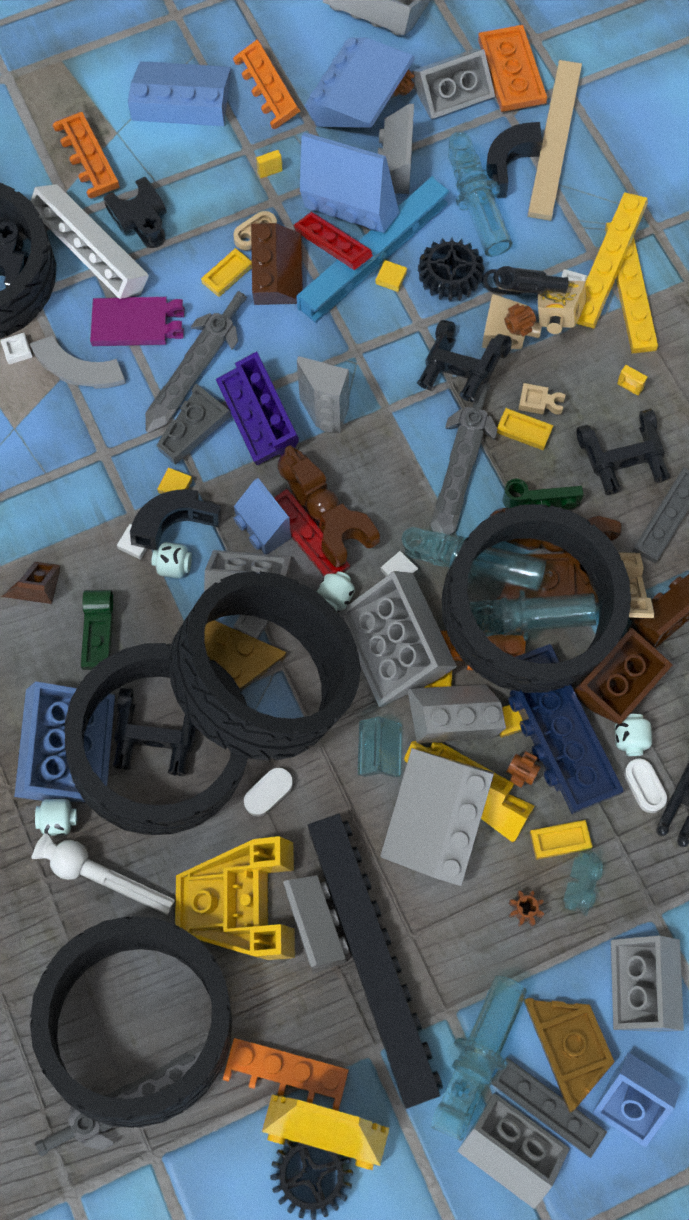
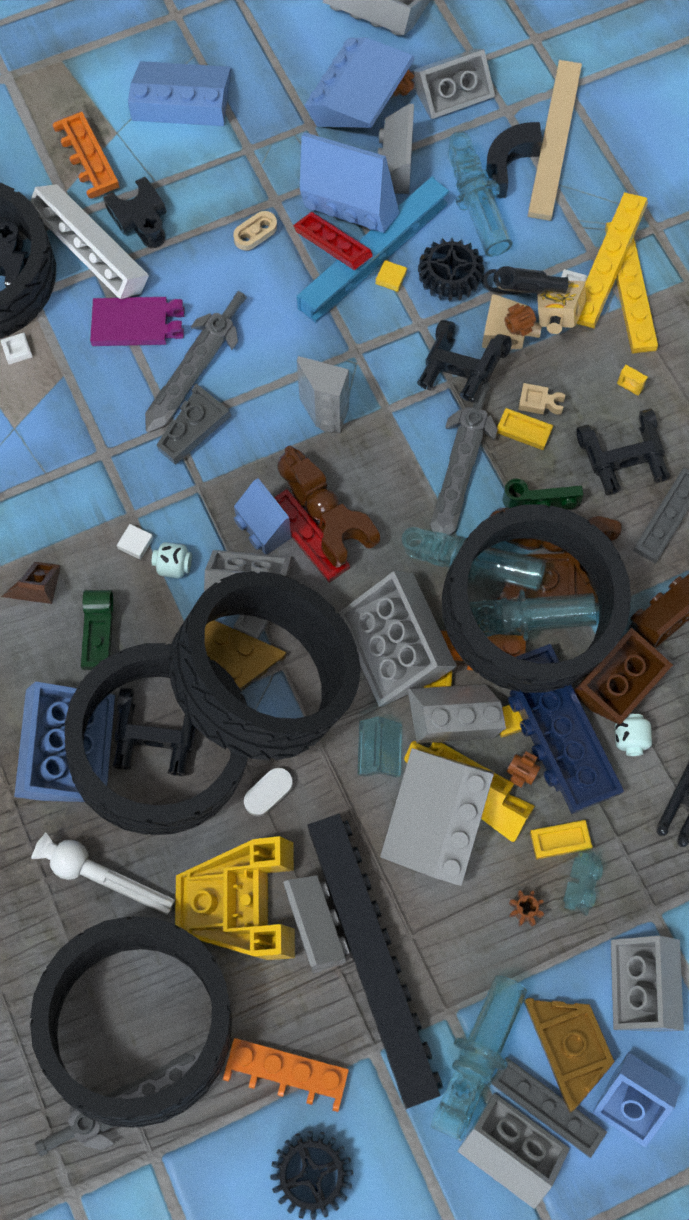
(55, 817): light aqua head -> none
(74, 370): light grey tile -> none
(169, 509): black arch -> none
(174, 481): yellow tile -> none
(227, 272): yellow tile -> none
(257, 409): dark purple brick -> none
(268, 83): orange hinge -> none
(269, 164): yellow tile -> none
(275, 264): reddish brown slope -> none
(325, 1130): yellow wedge -> none
(337, 590): light aqua head -> none
(399, 563): white tile -> none
(512, 68): orange plate -> none
(640, 605): tan slope -> none
(645, 785): white tile -> none

